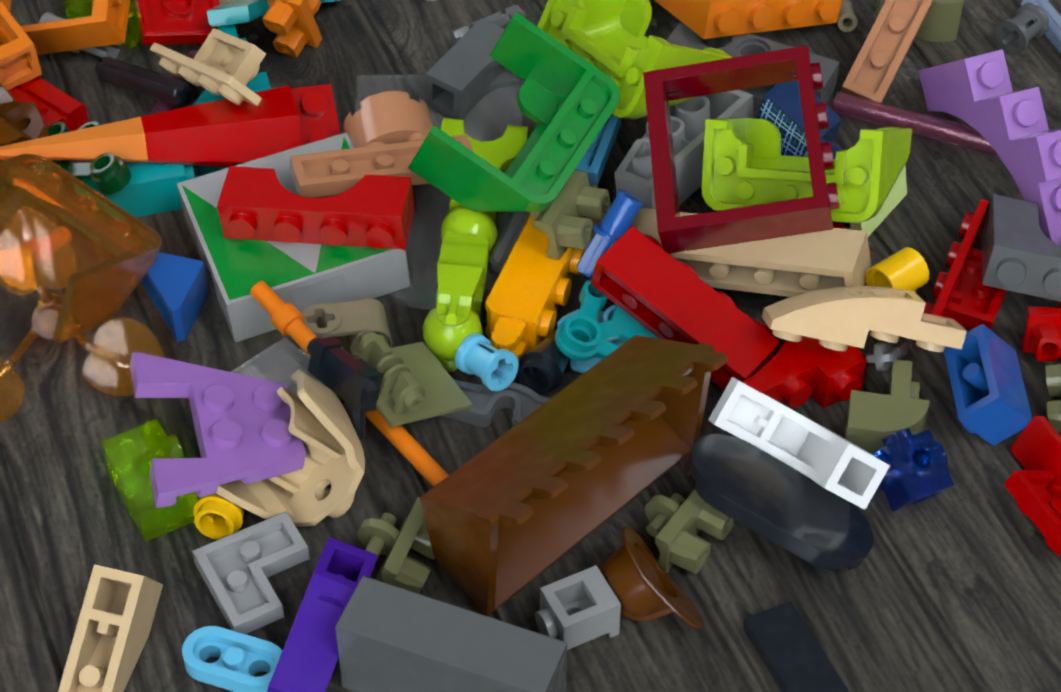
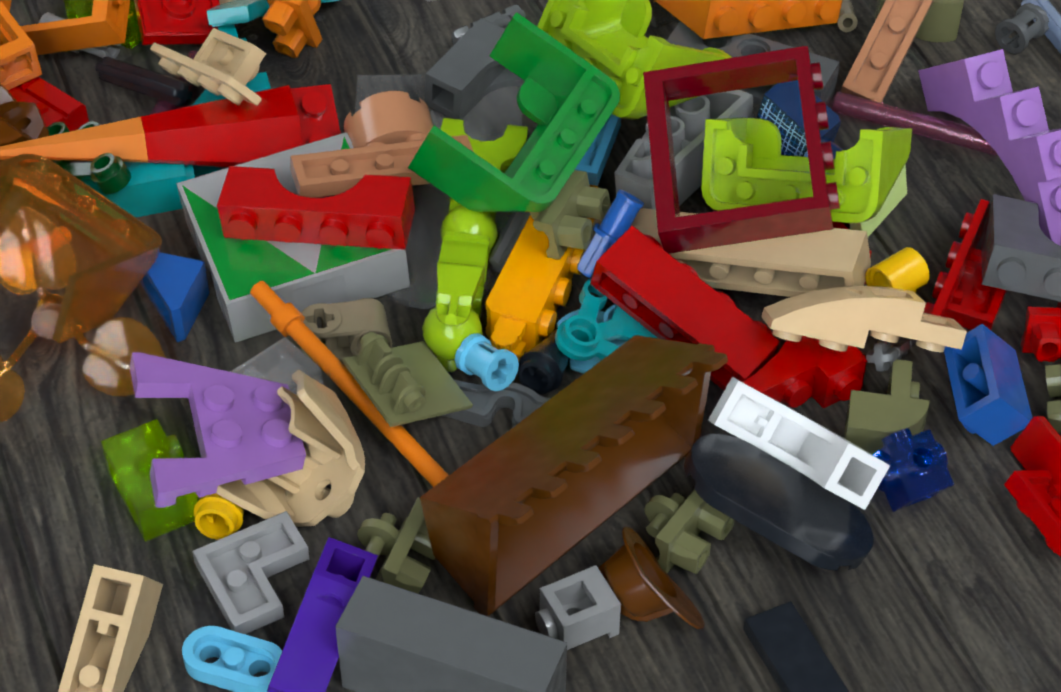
(350, 378): black piece -> none

